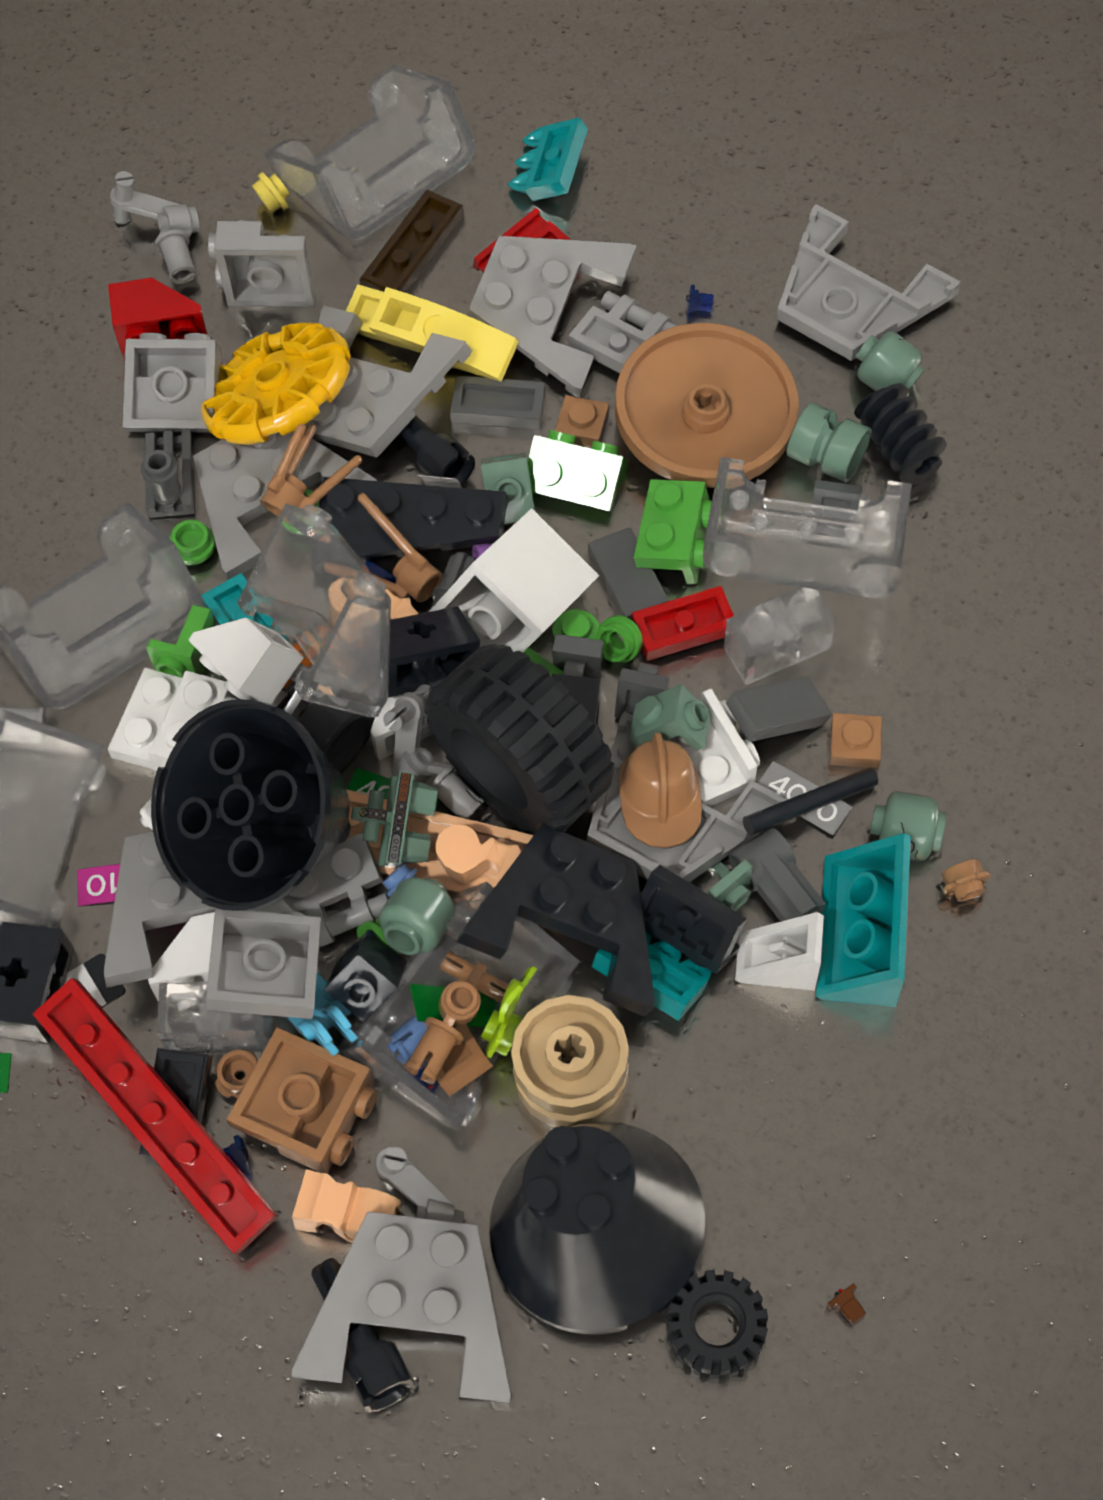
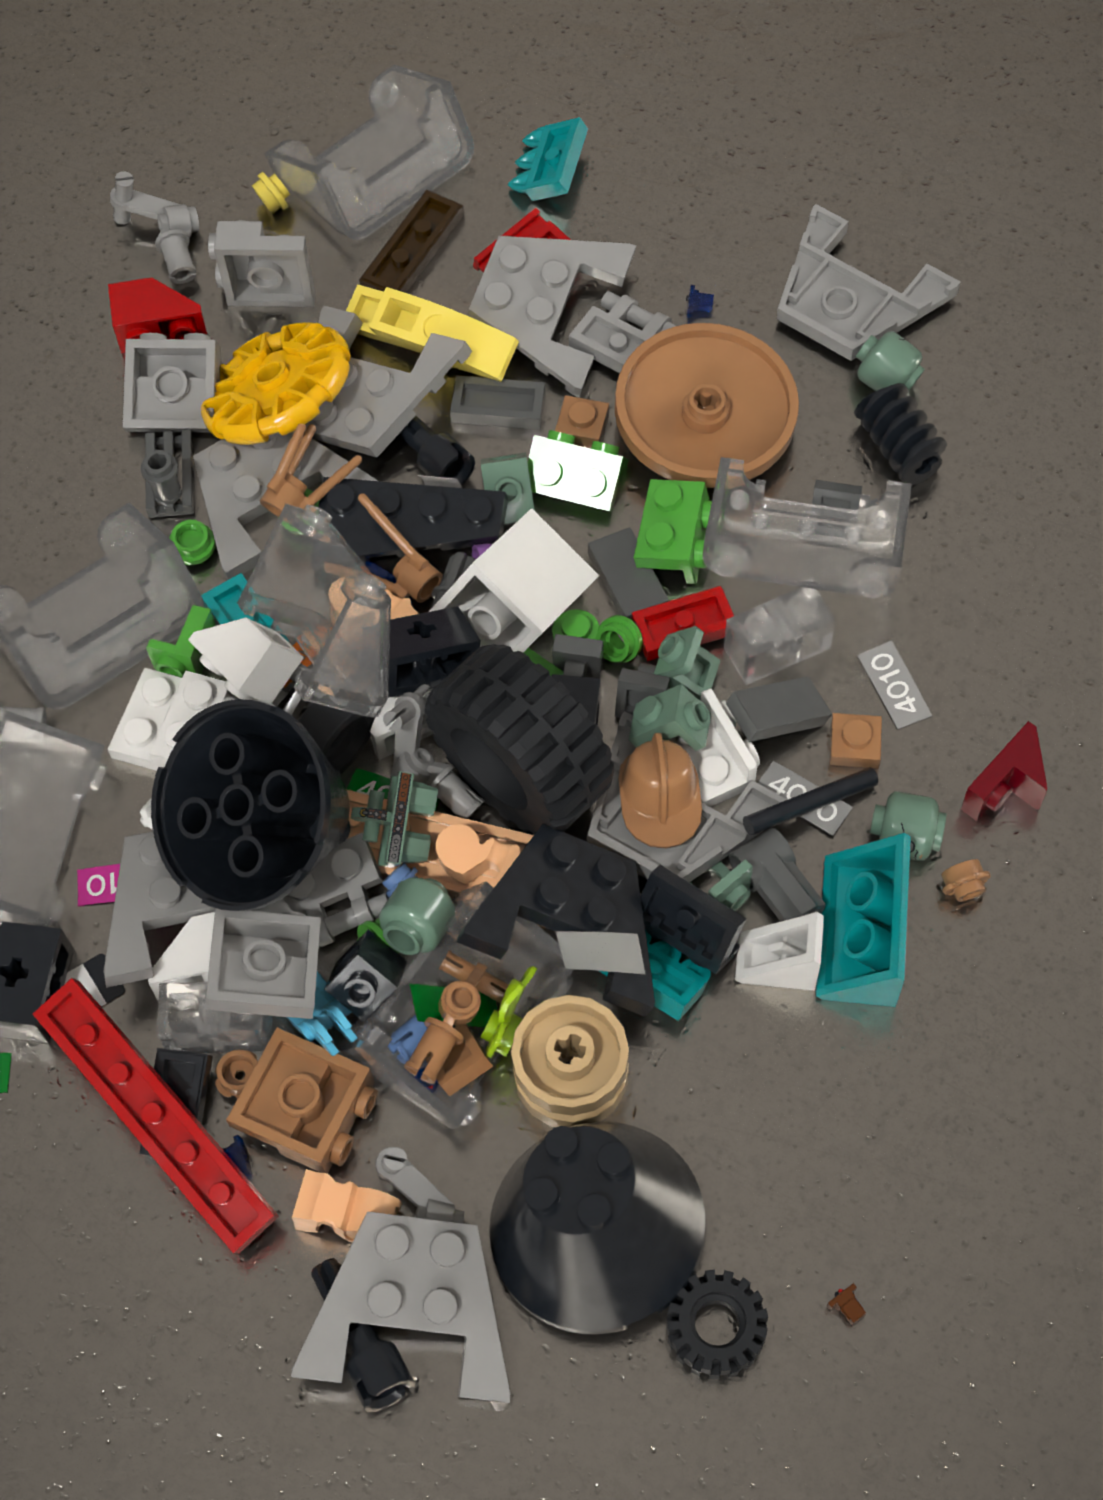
(601, 951): none -> light grey sticker
(687, 661): none -> sand green bracket
(827, 441): sand green wheel -> none
(894, 685): none -> light grey sticker
(1014, 770): none -> dark red slope

